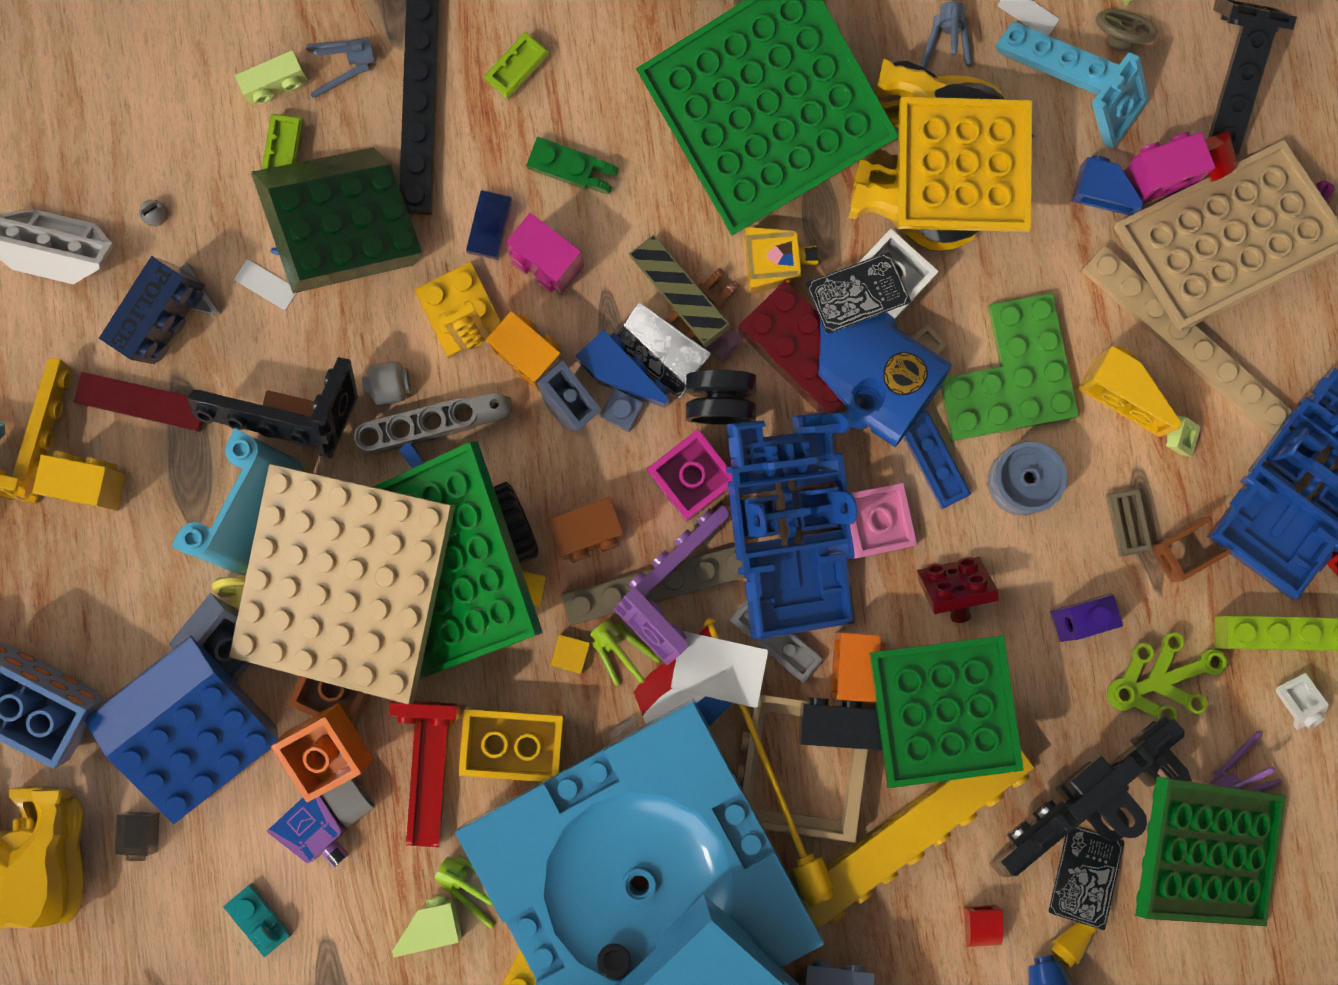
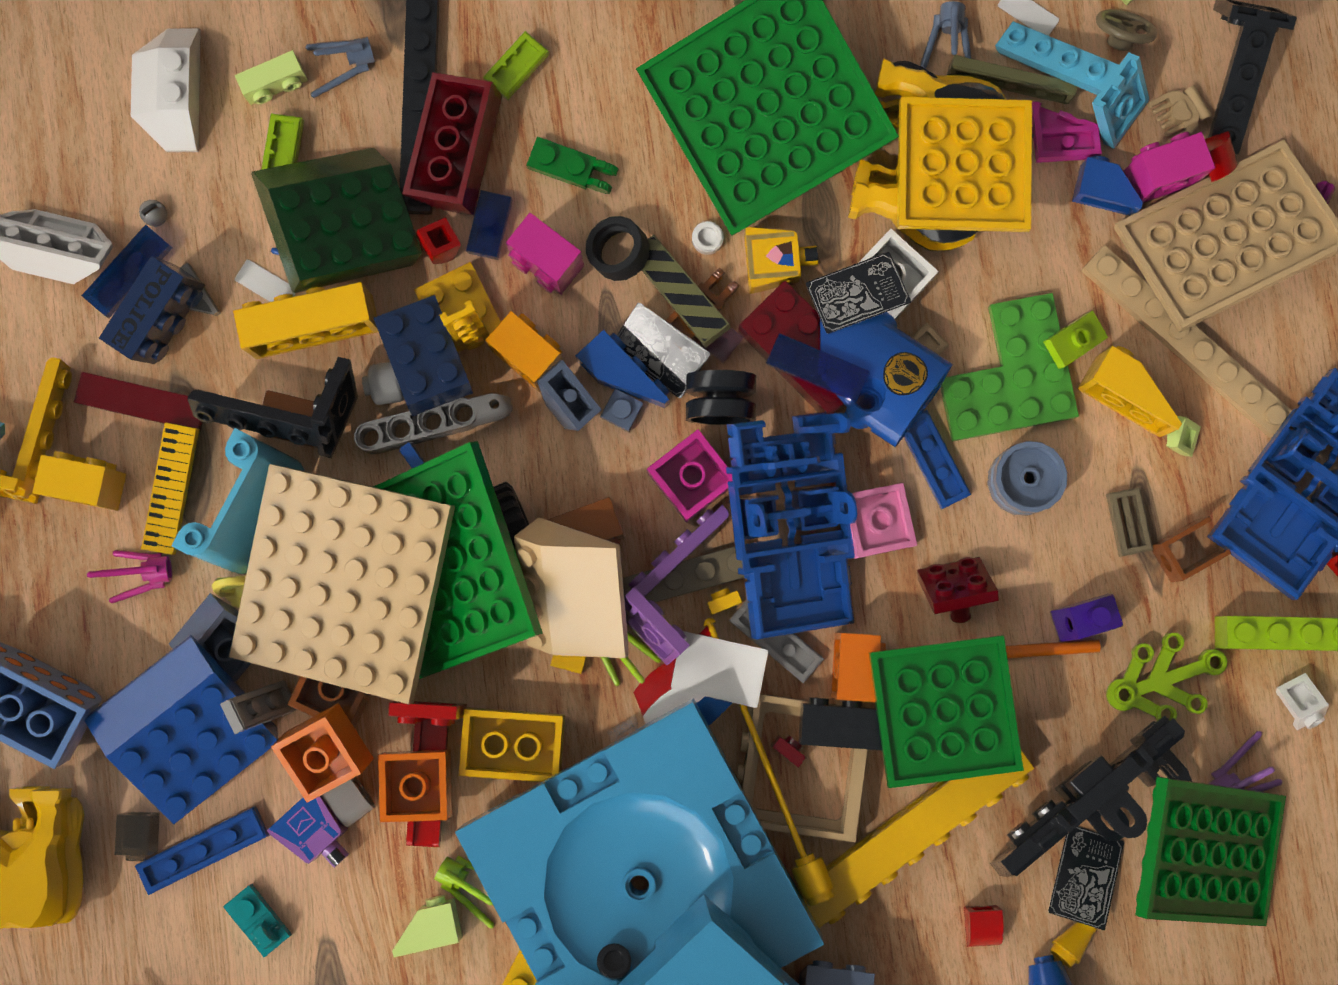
(117, 279): none -> clear blue plate
(155, 570): none -> dark pink plant
(168, 89): none -> white wedge
(170, 488): none -> yellow tile
(202, 850): none -> blue tile
(258, 706): none -> light grey tile
(305, 320): none -> yellow brick
(415, 786): none -> orange brick
(423, 355): none -> dark blue brick
(439, 241): none -> red brick
(453, 143): none -> dark red slope
(574, 590): none -> tan slope
(602, 233): none -> black tyre
(707, 238): none -> white tile
(723, 600): none -> yellow plate
(789, 749): none -> dark red plate
(818, 368): none -> clear blue plate
(1014, 79): none -> olive tile
(1054, 648): none -> orange piece
(1063, 136): none -> dark pink wing
(1075, 339): none -> lime plate
(1185, 110): none -> tan piece

